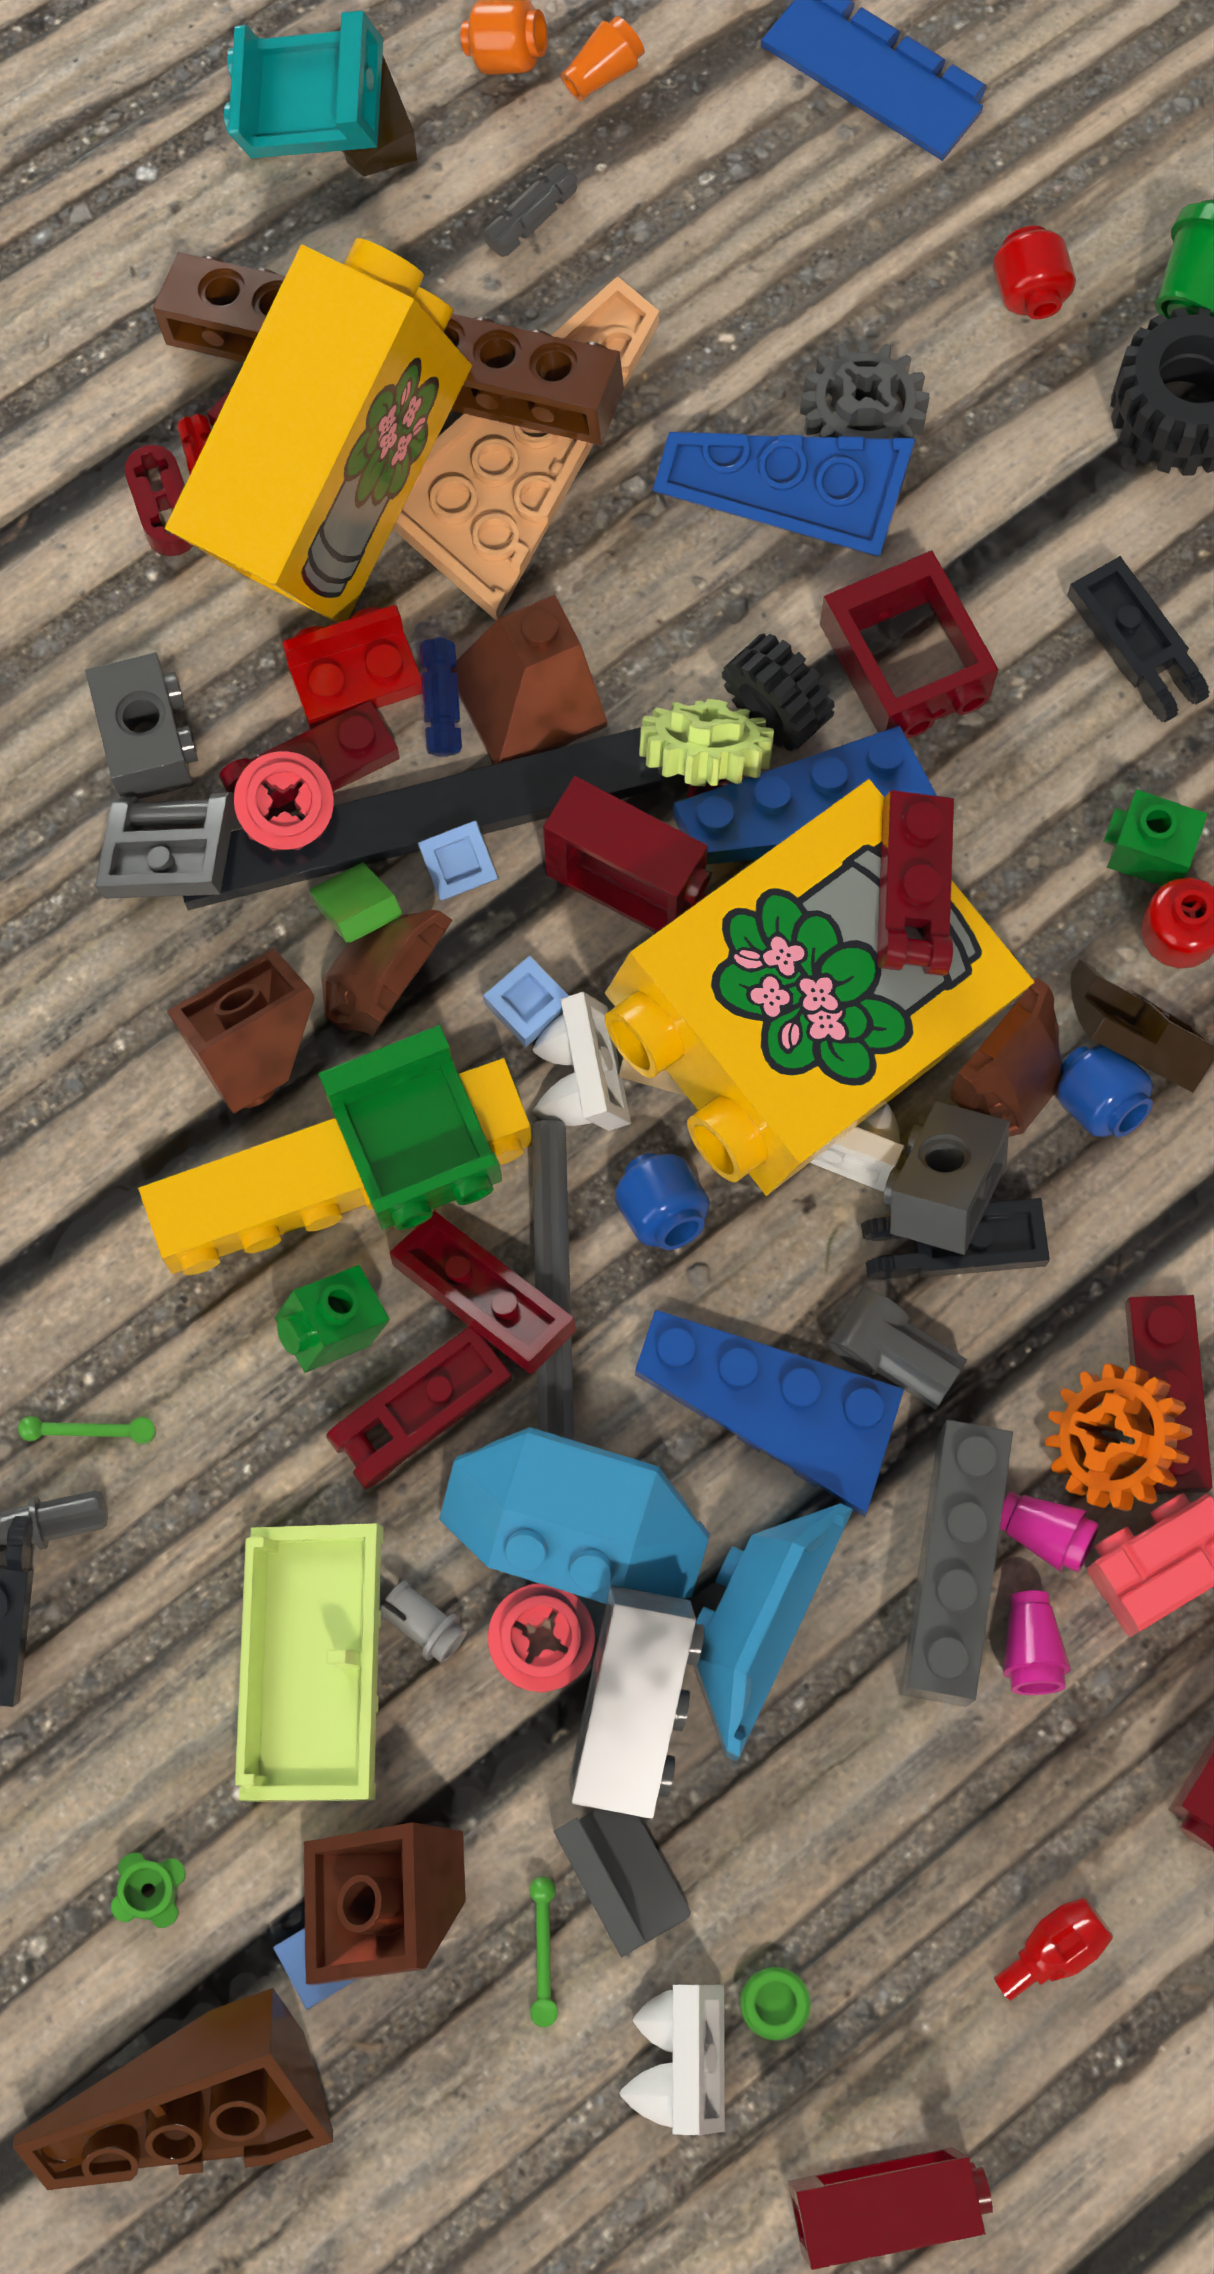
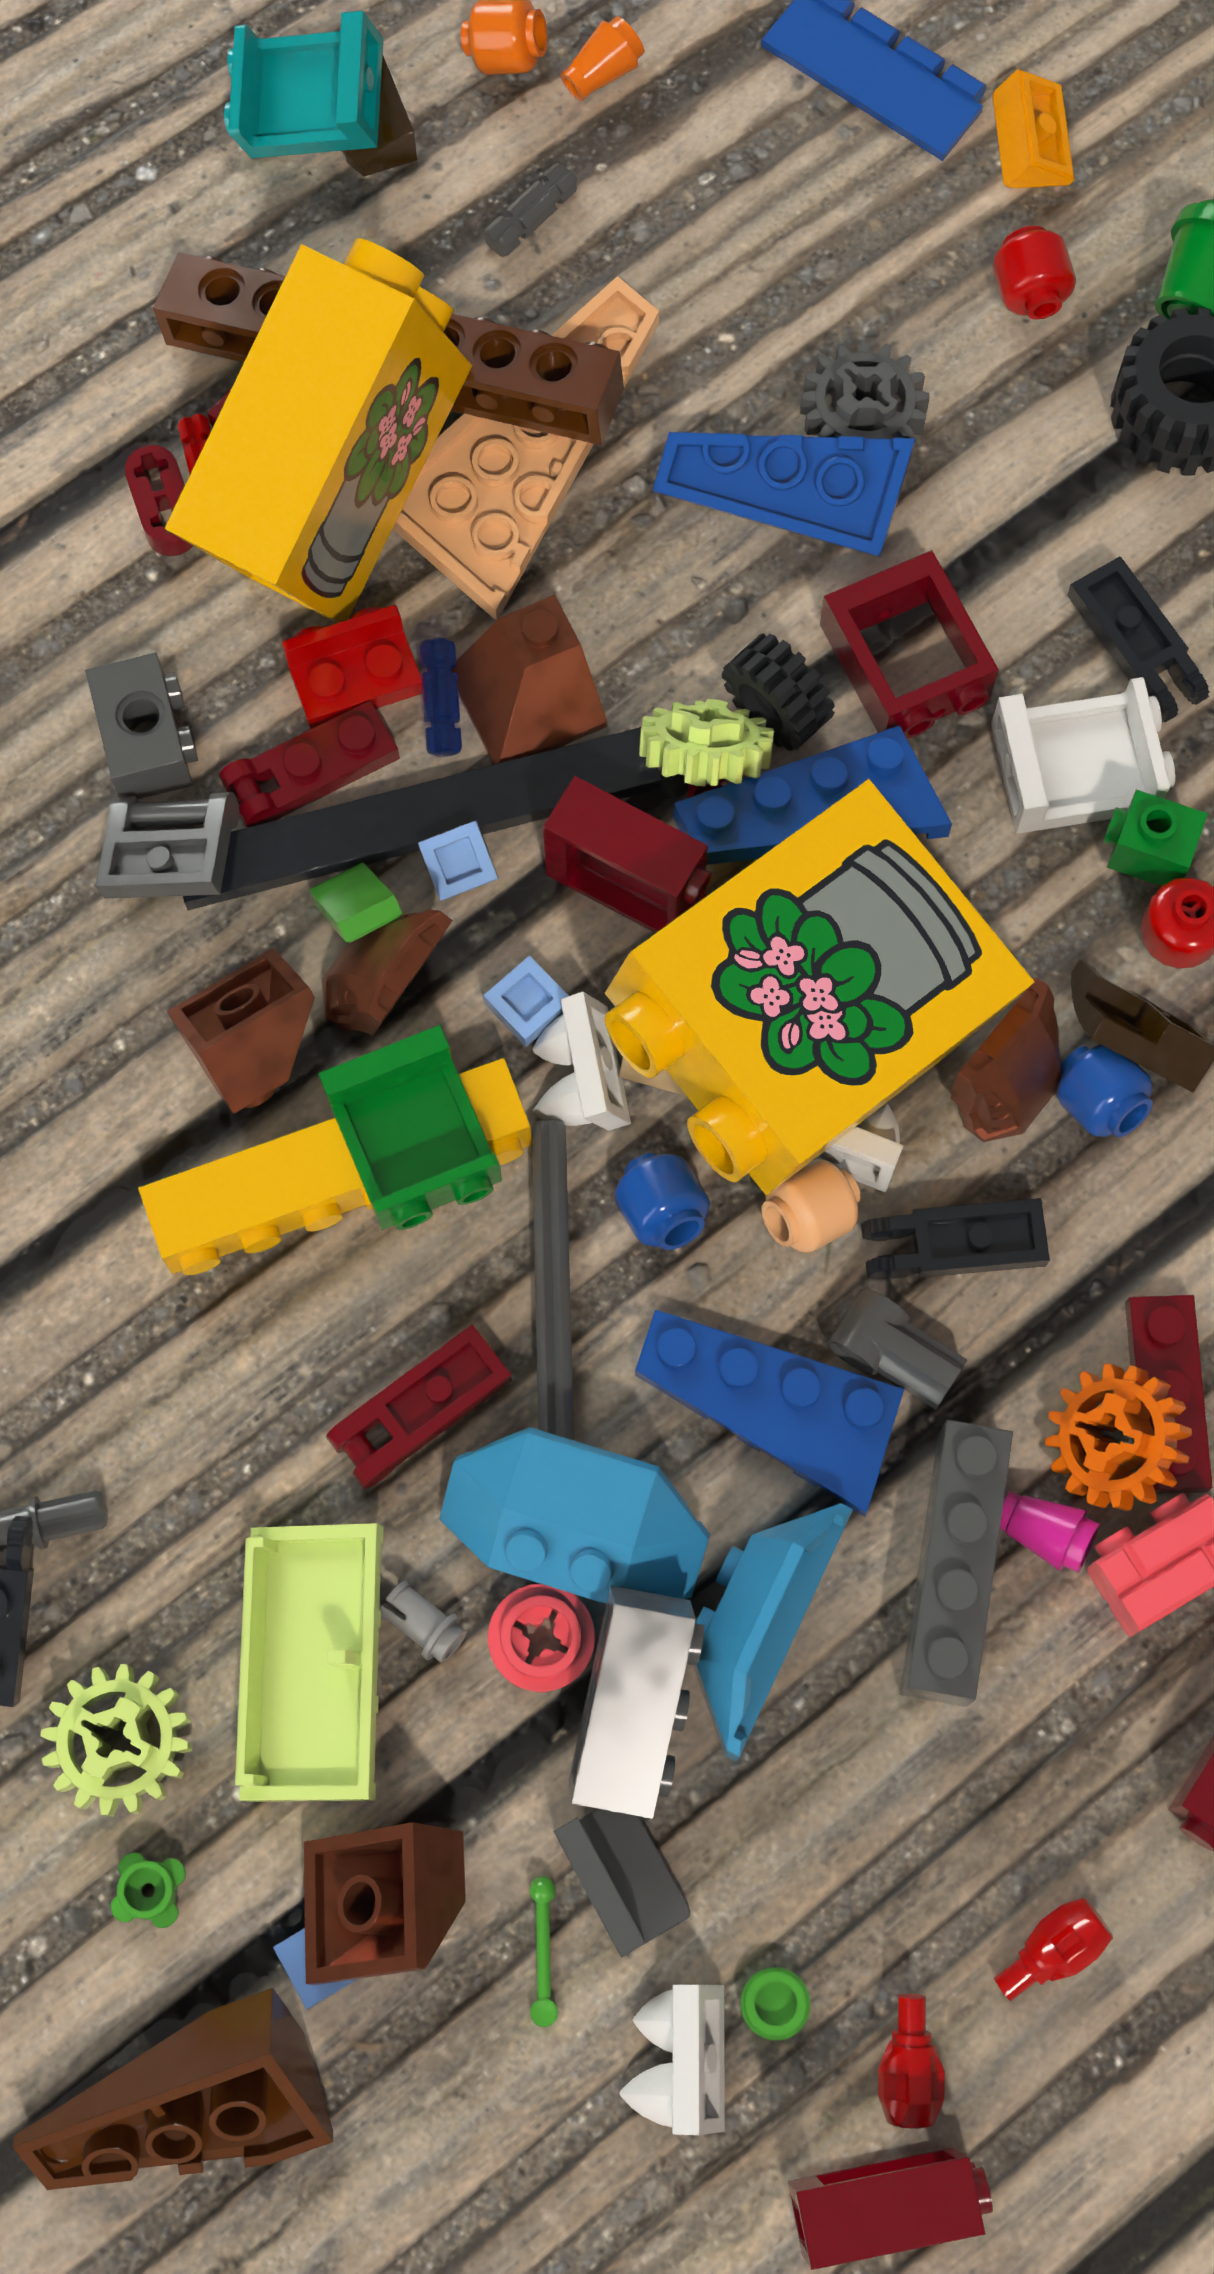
(131, 1712): none -> yellowish green gear
(140, 1430): bright green hinge -> none
(283, 771): coral gear -> none
(330, 1319): green brick -> none
(483, 1292): dark red plate -> none
(812, 1207): none -> light nougat head
(910, 2070): none -> red piece
(916, 882): dark red plate -> none
(947, 1176): dark grey brick -> none
(1032, 132): none -> light orange slope
(1034, 1647): dark pink cone -> none
(1080, 757): none -> white panel

